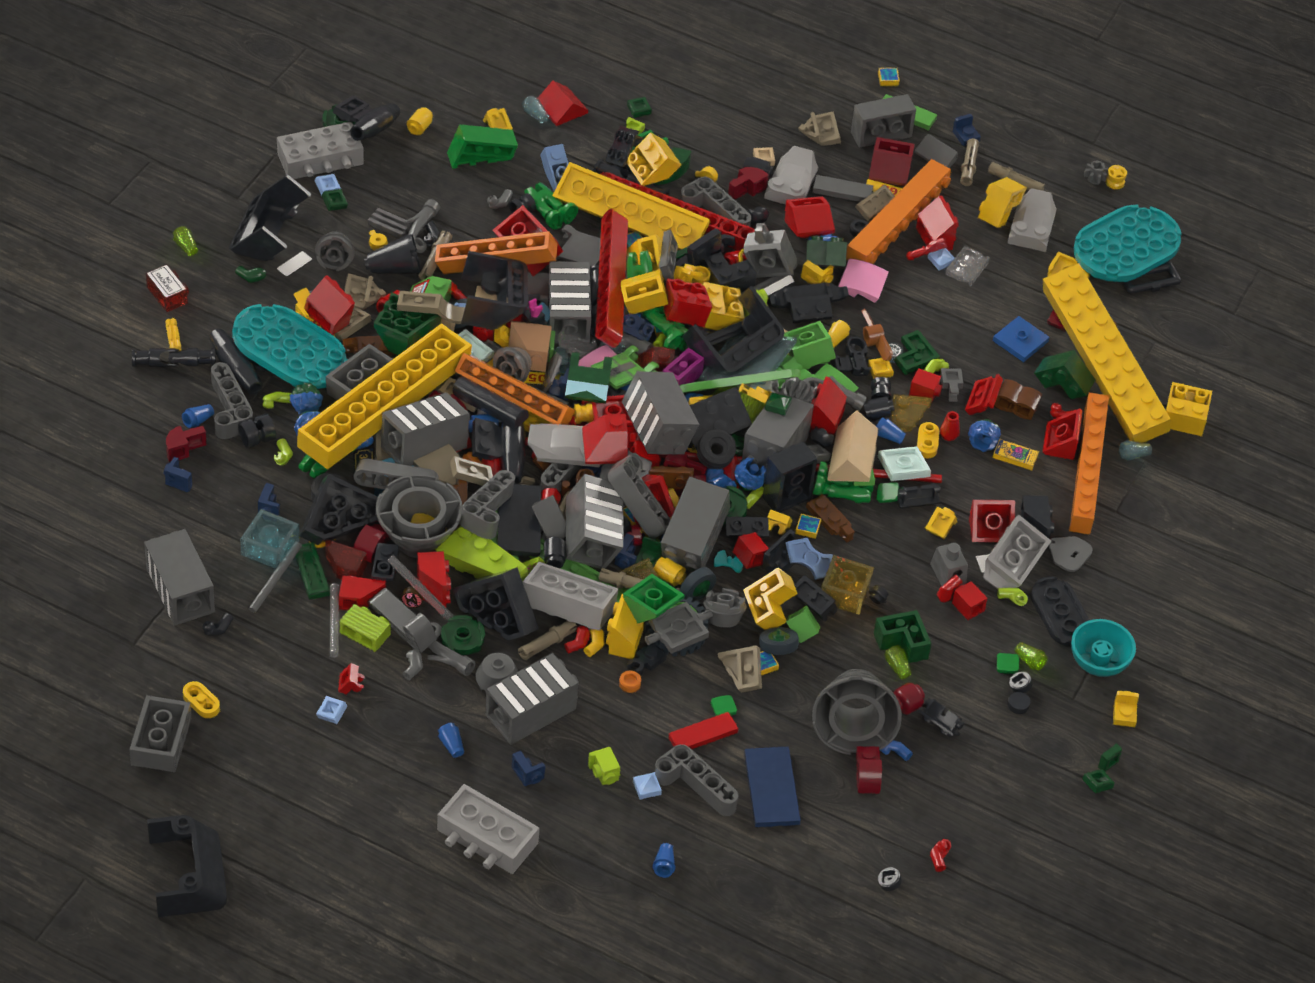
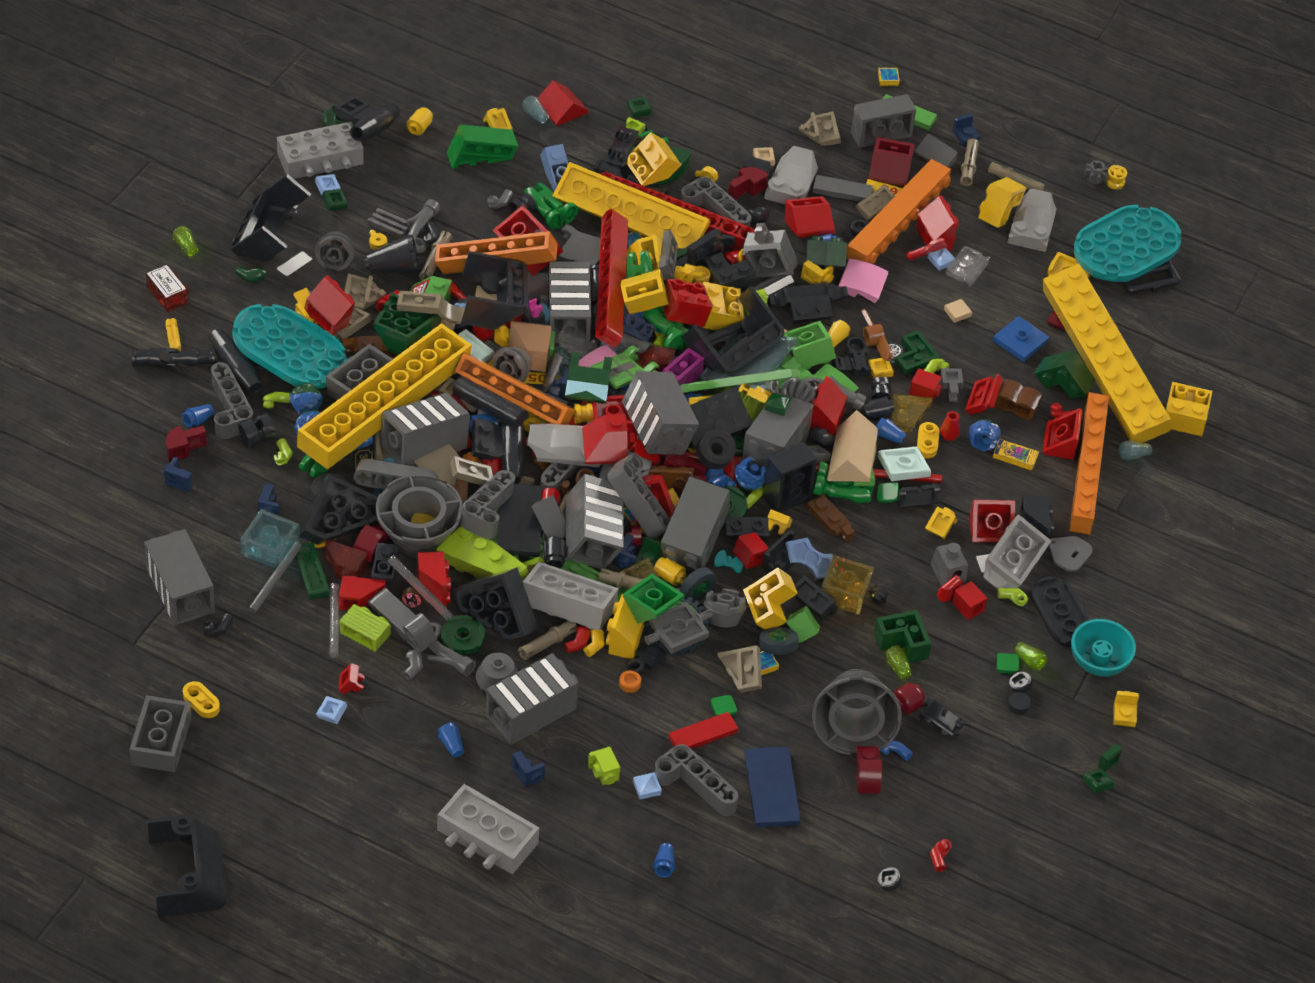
(808, 526): tile -> none
(958, 310): none -> tan tile

